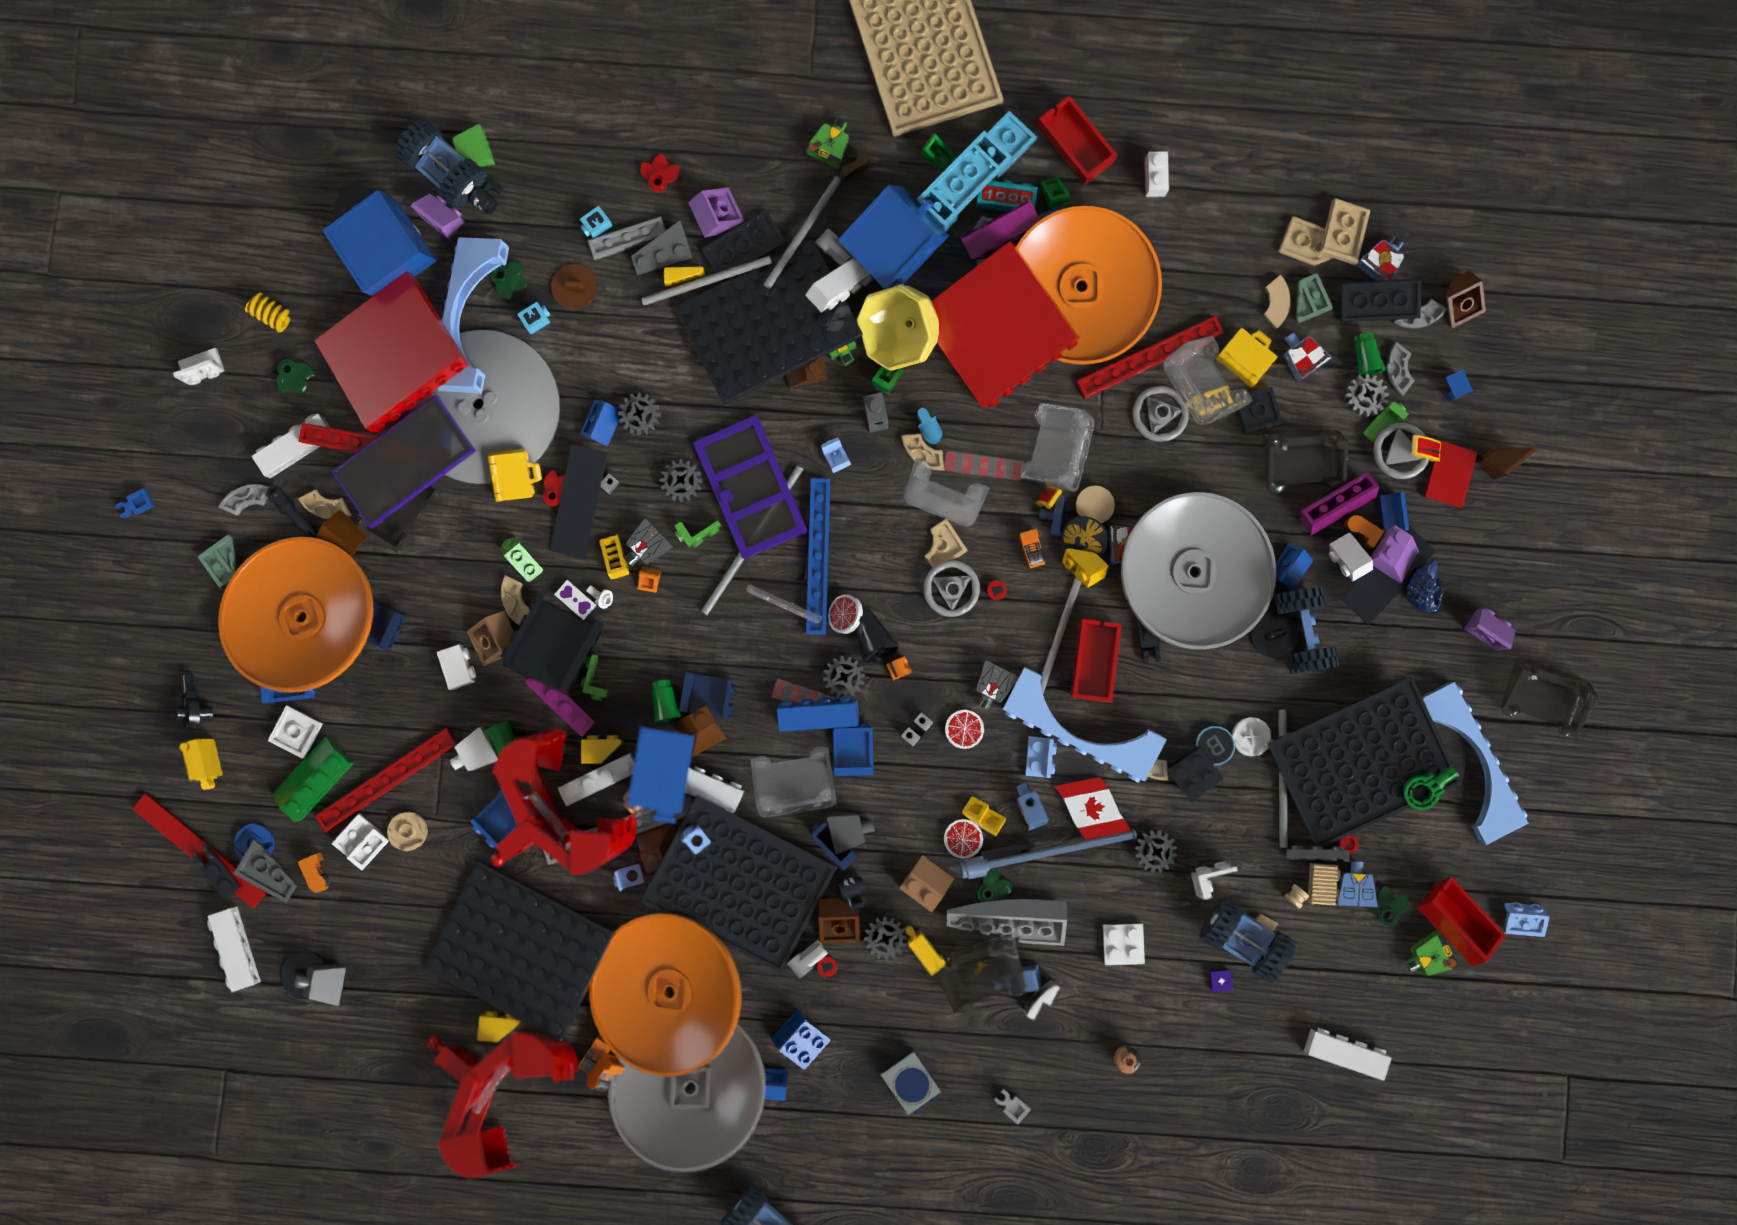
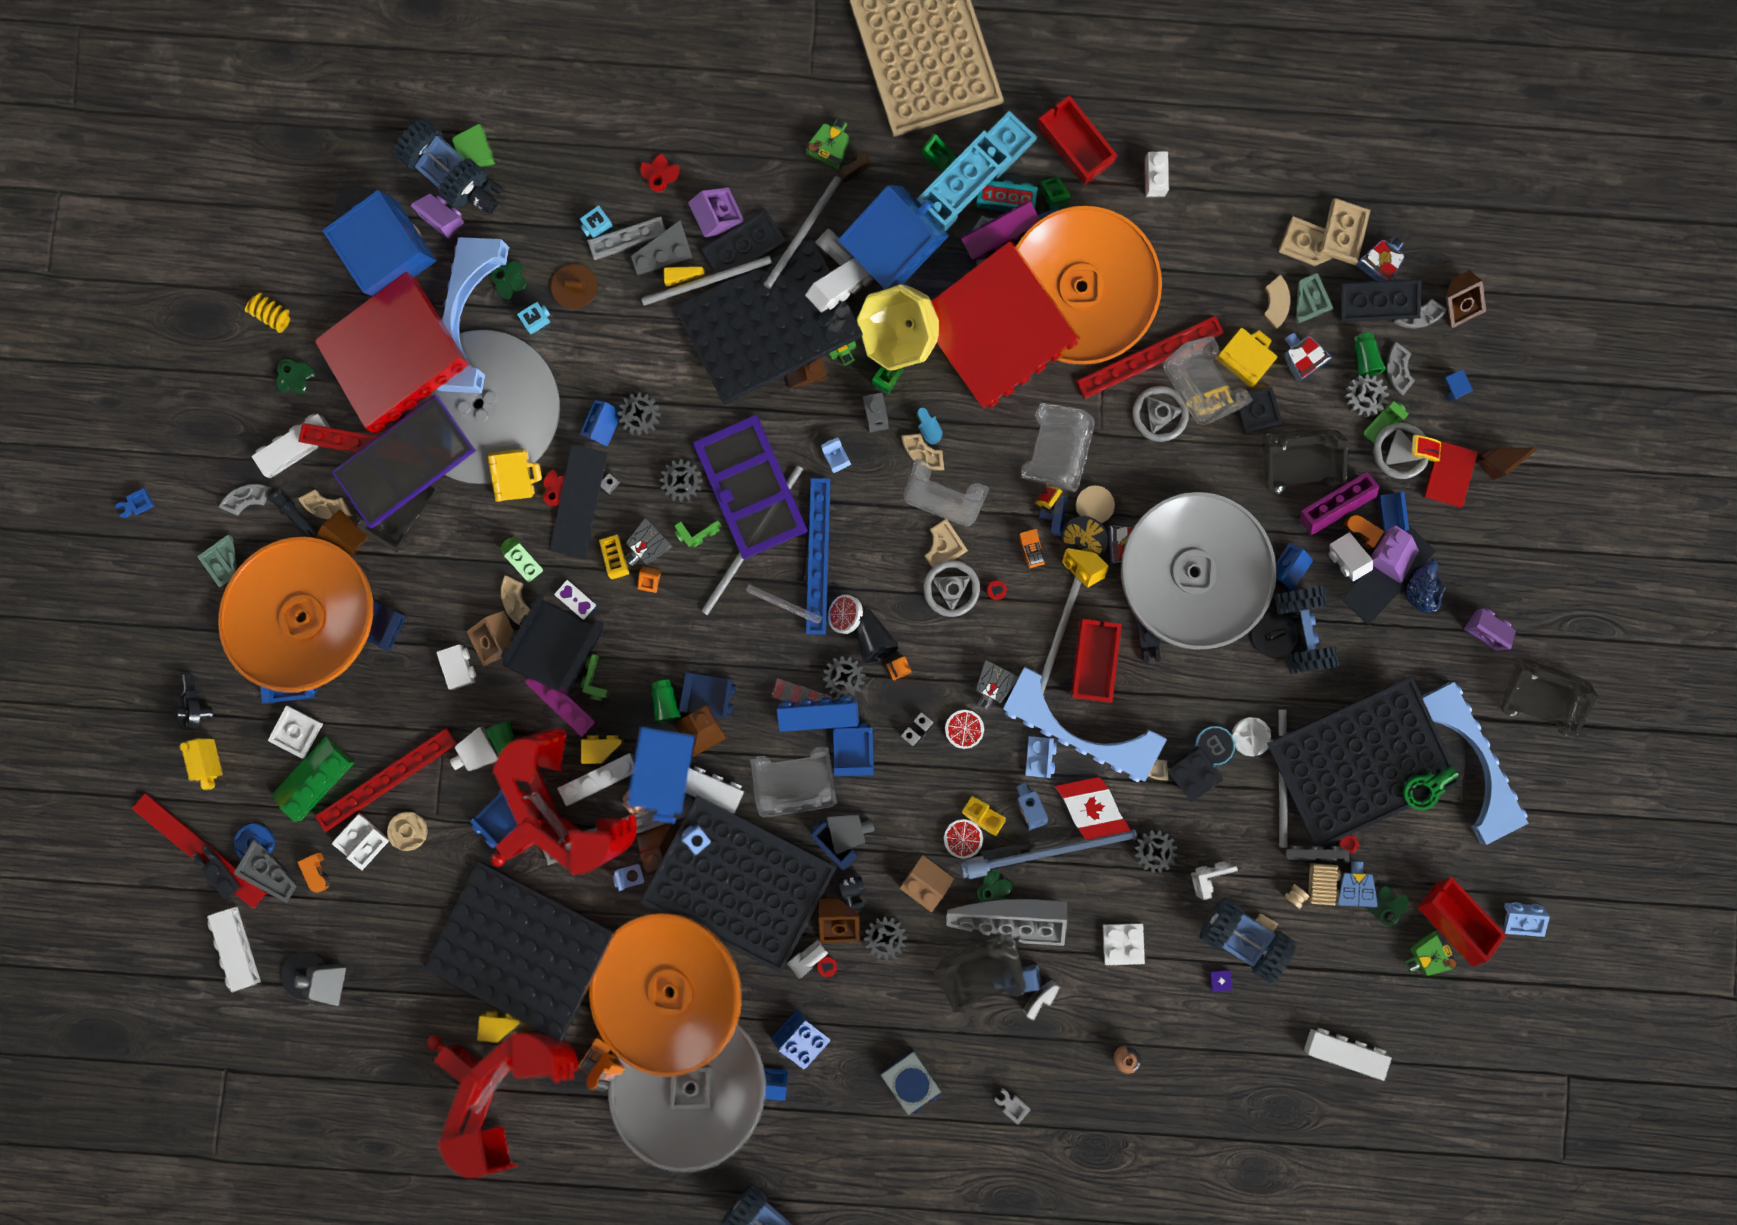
(199, 367): white bracket -> none
(603, 598): white plate -> none
(924, 950): yellow piece -> none
(983, 466): clear tile -> none

